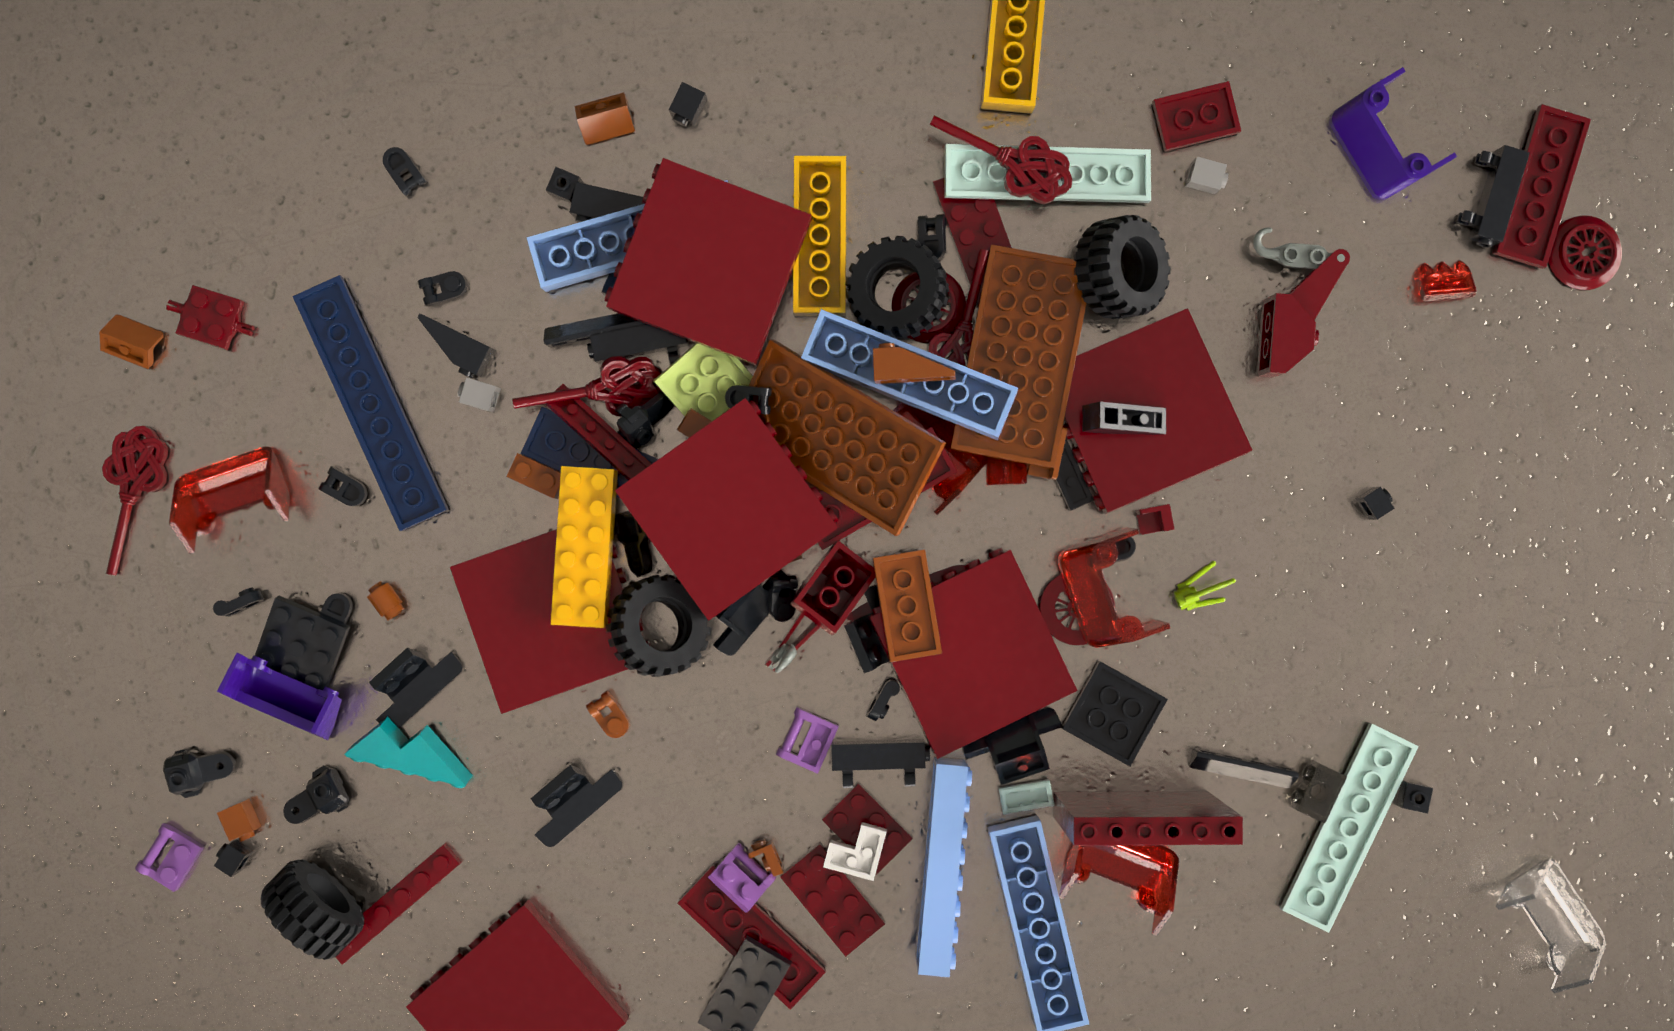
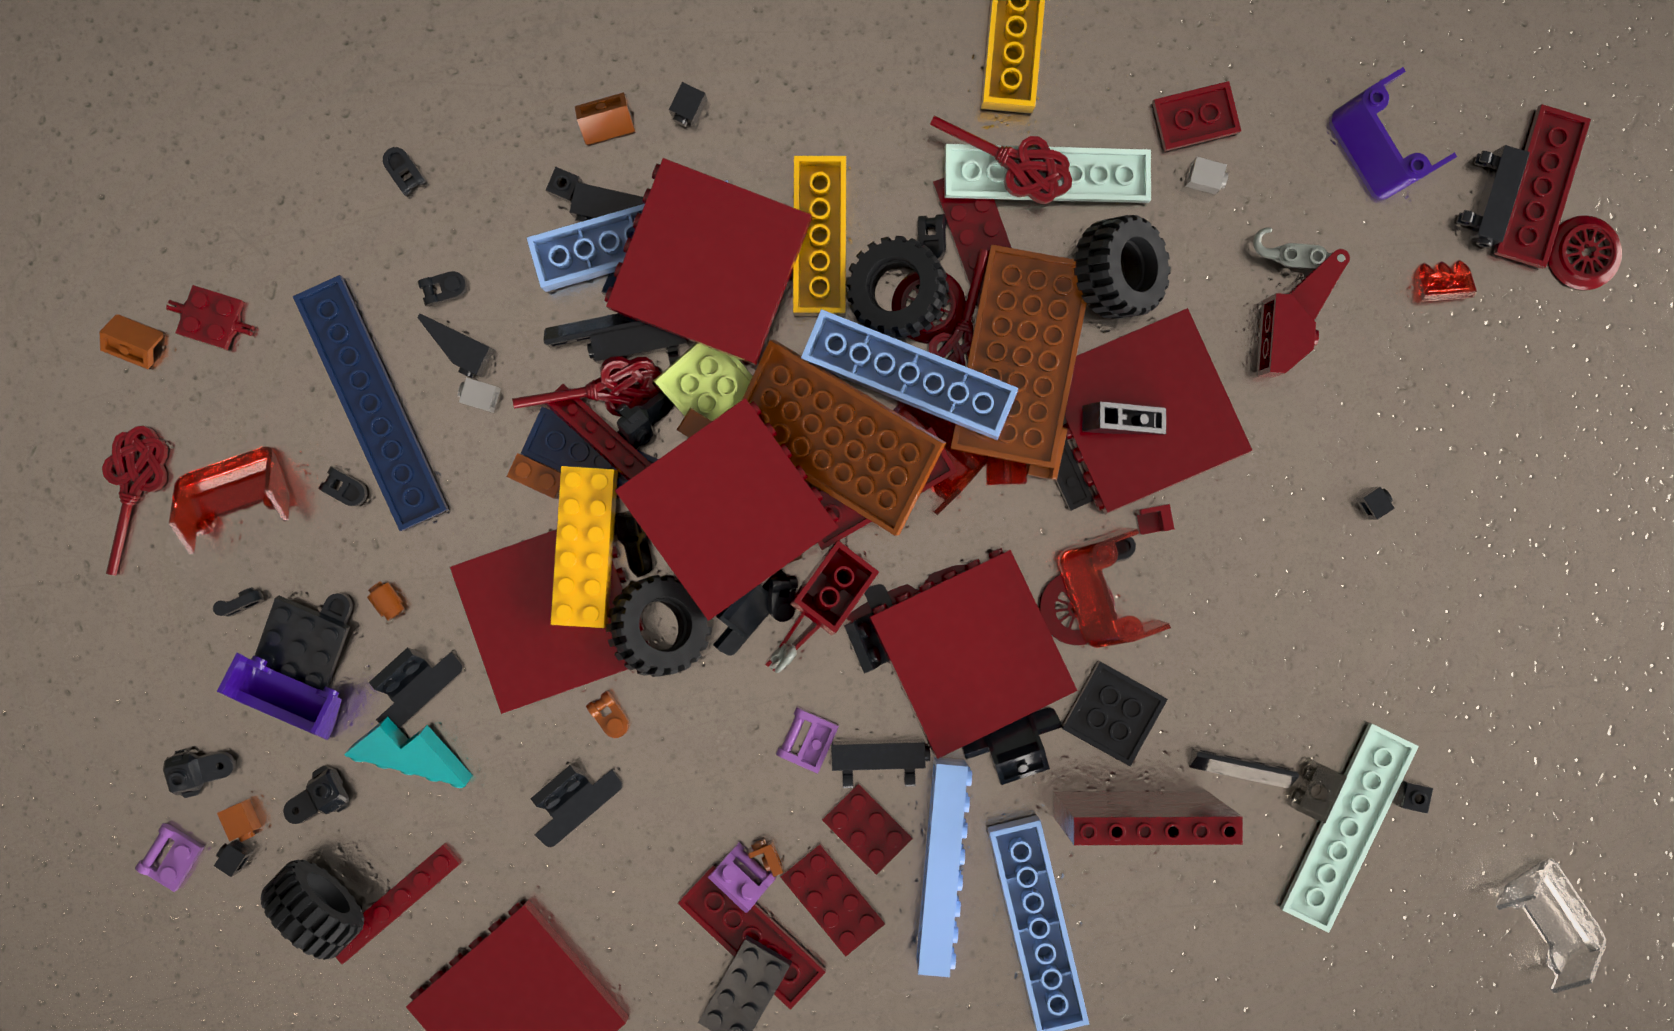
(739, 392): black plate -> none
(857, 860): white plate -> none
(879, 705): black plate -> none
(902, 366): dark orange slope -> none
(907, 605): dark orange plate -> none
(1026, 796): light aqua plate -> none
(1145, 868): clear red windscreen -> none
(1187, 596): lime plant -> none

